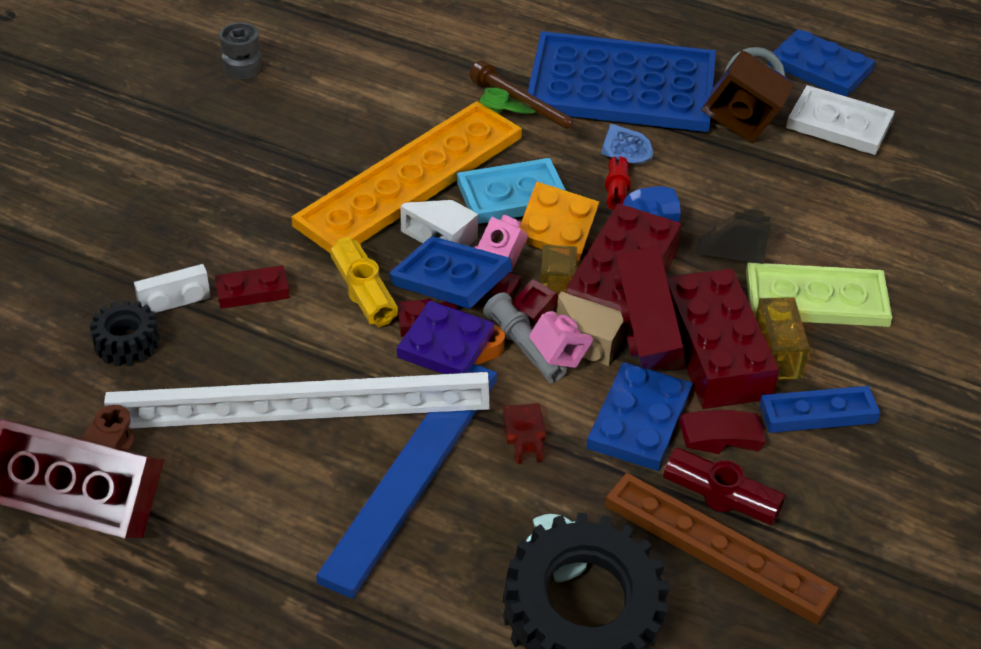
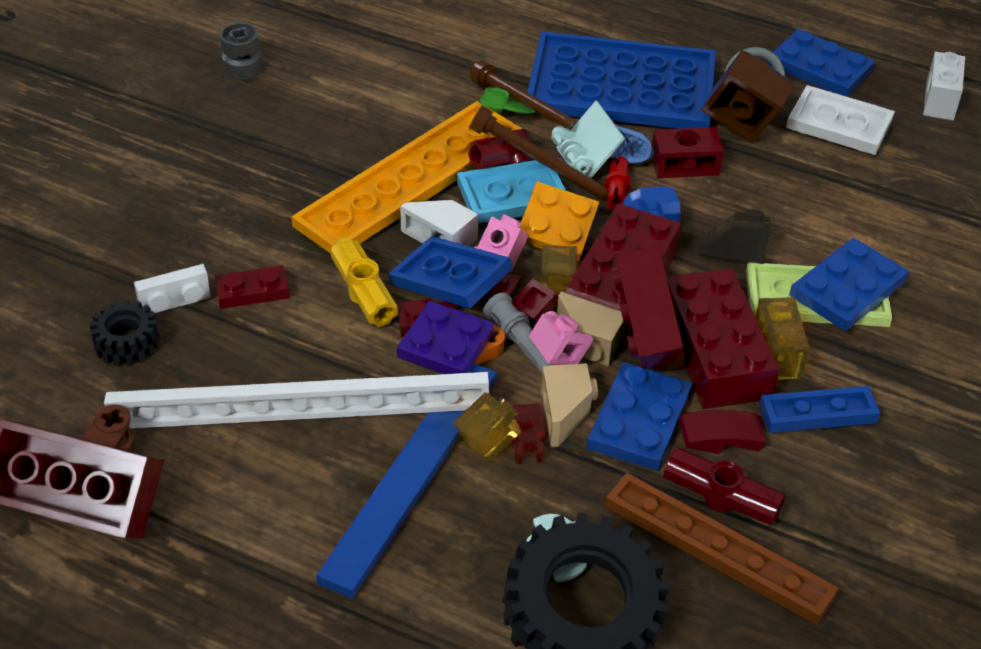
(486, 123): none -> reddish brown piece
(488, 426): none -> clear yellow brick
(496, 152): none -> dark red piece
(566, 399): none -> tan slope
(589, 141): none -> light aqua hinge
(687, 152): none -> dark red brick
(849, 283): none -> blue plate
(944, 85): none -> white brick

